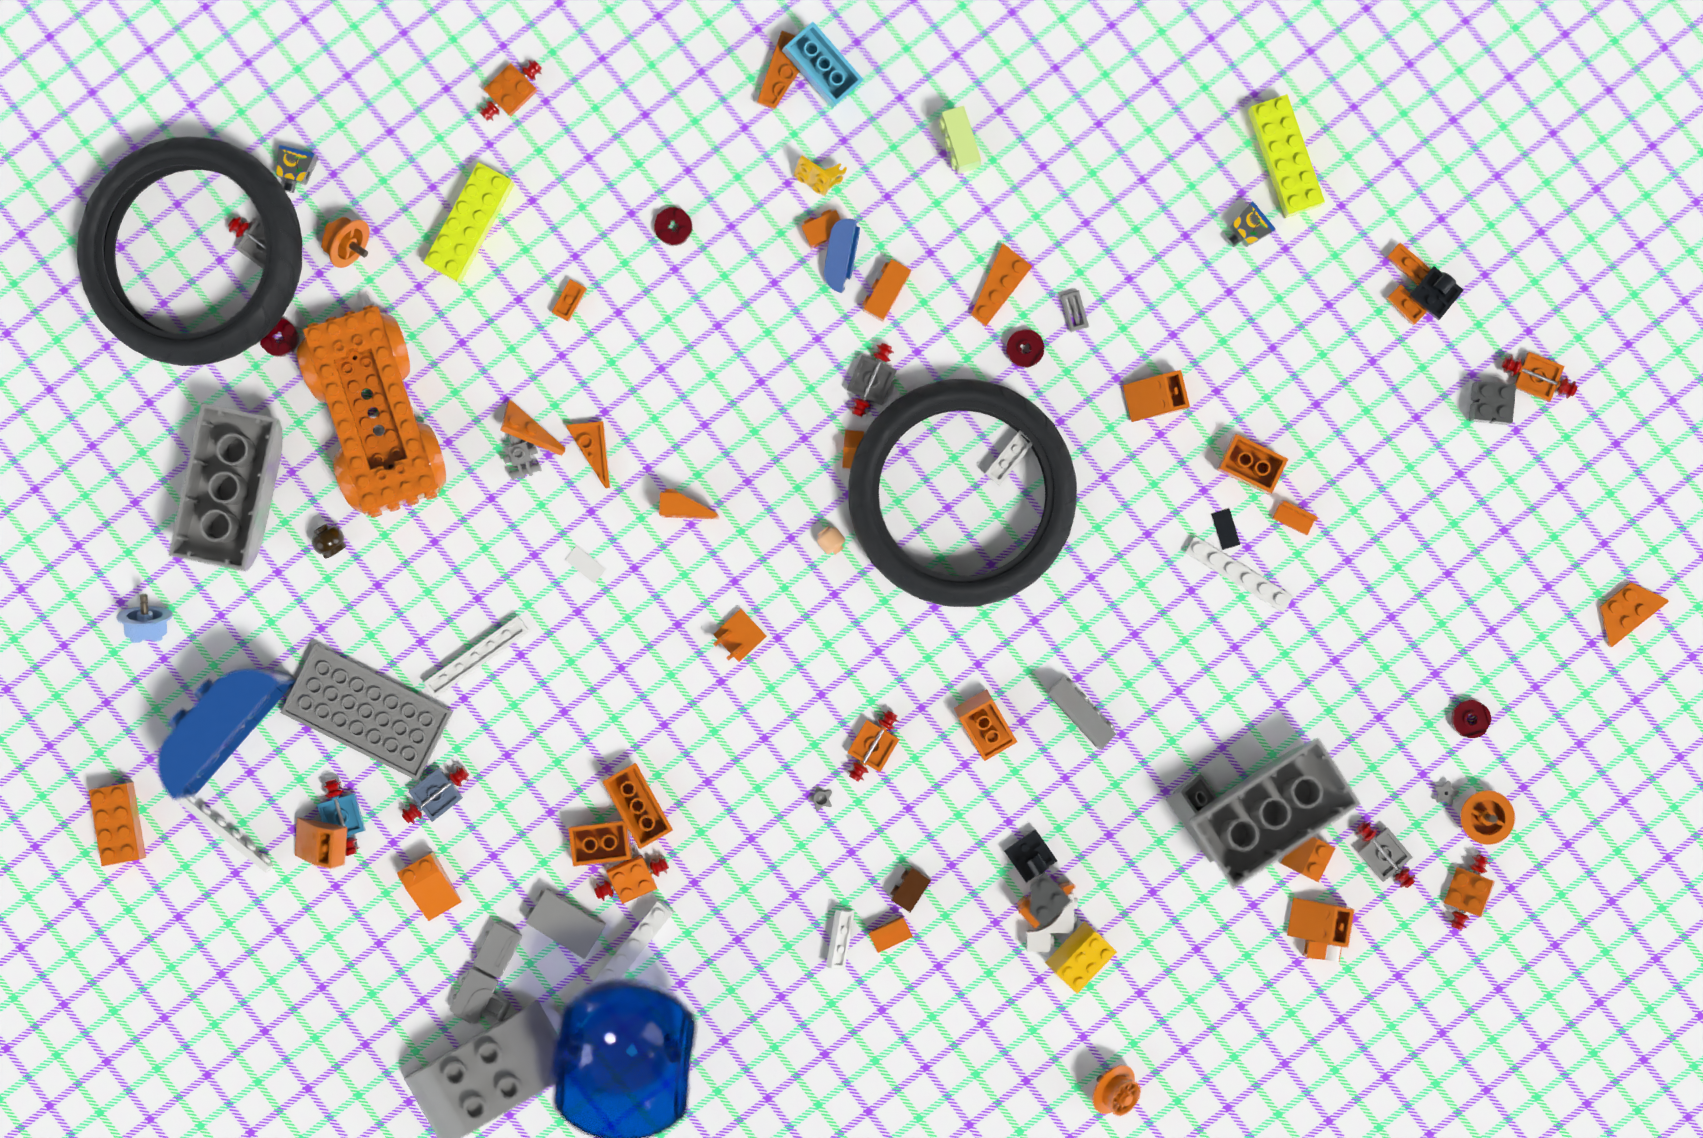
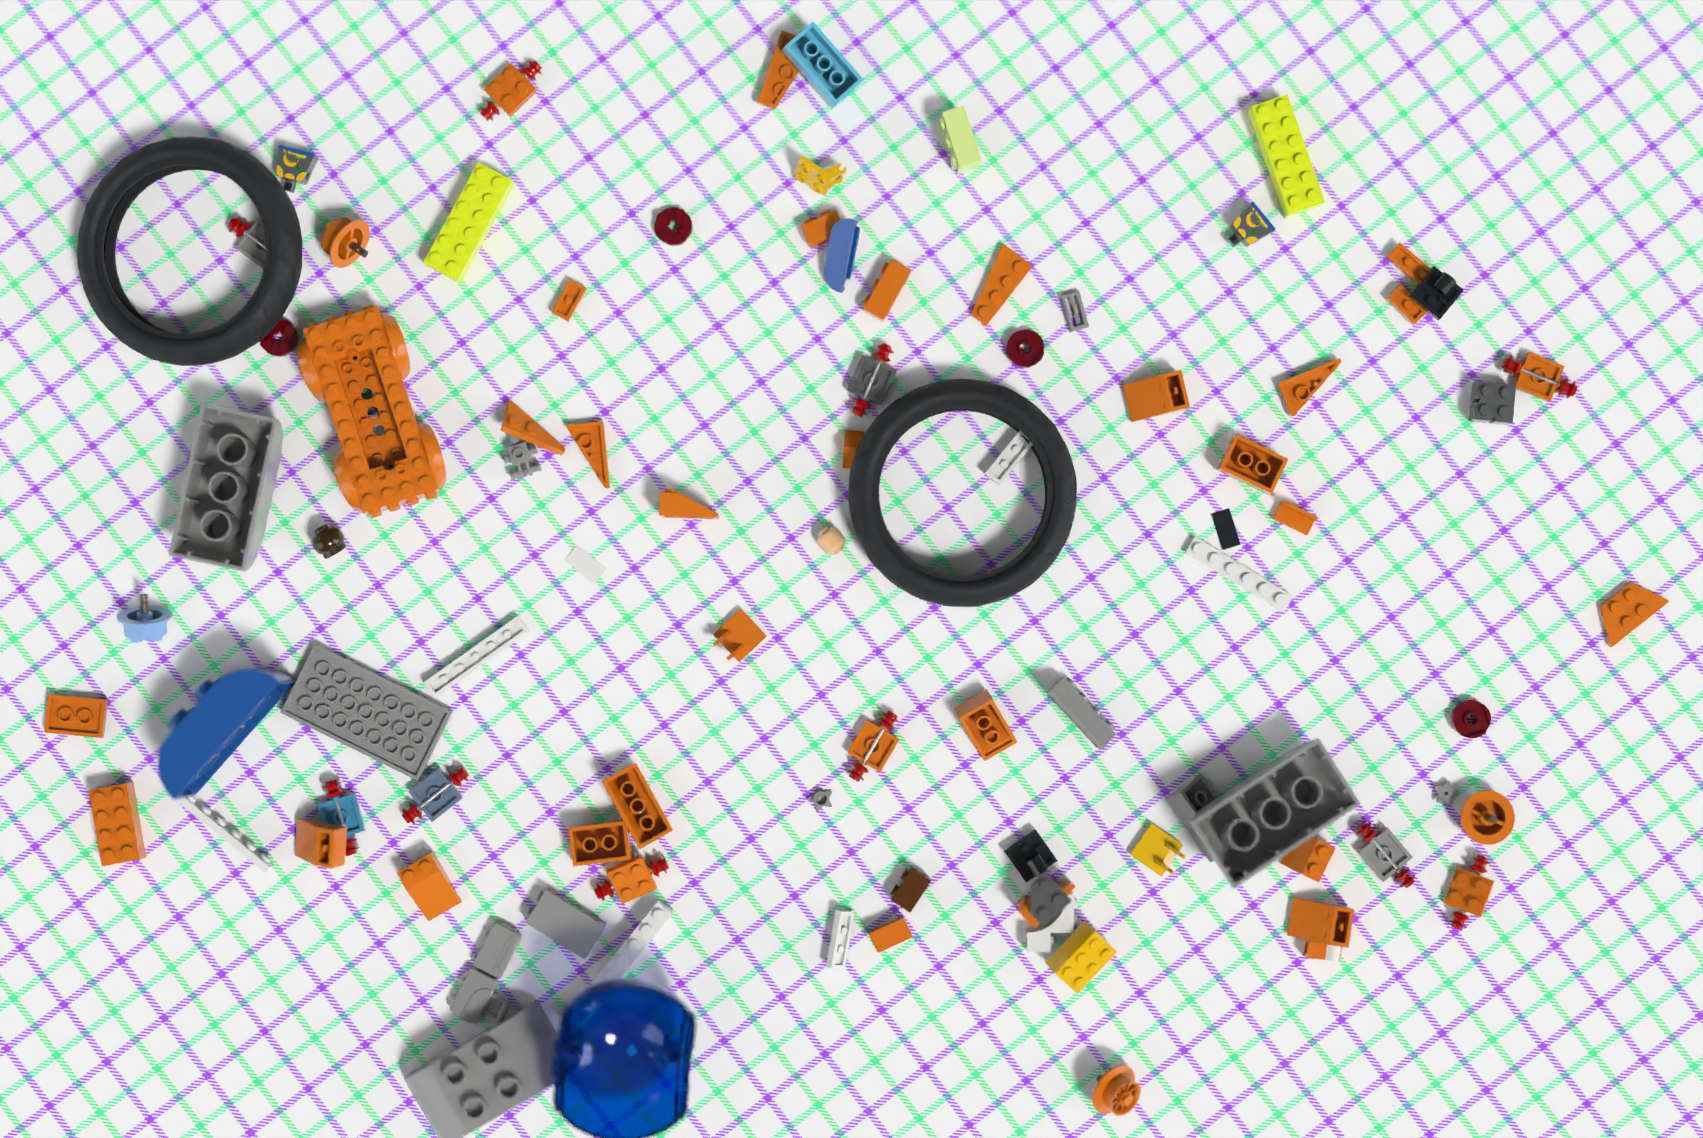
(75, 715): none -> orange plate
(1157, 850): none -> yellow plate
(1300, 388): none -> orange wing

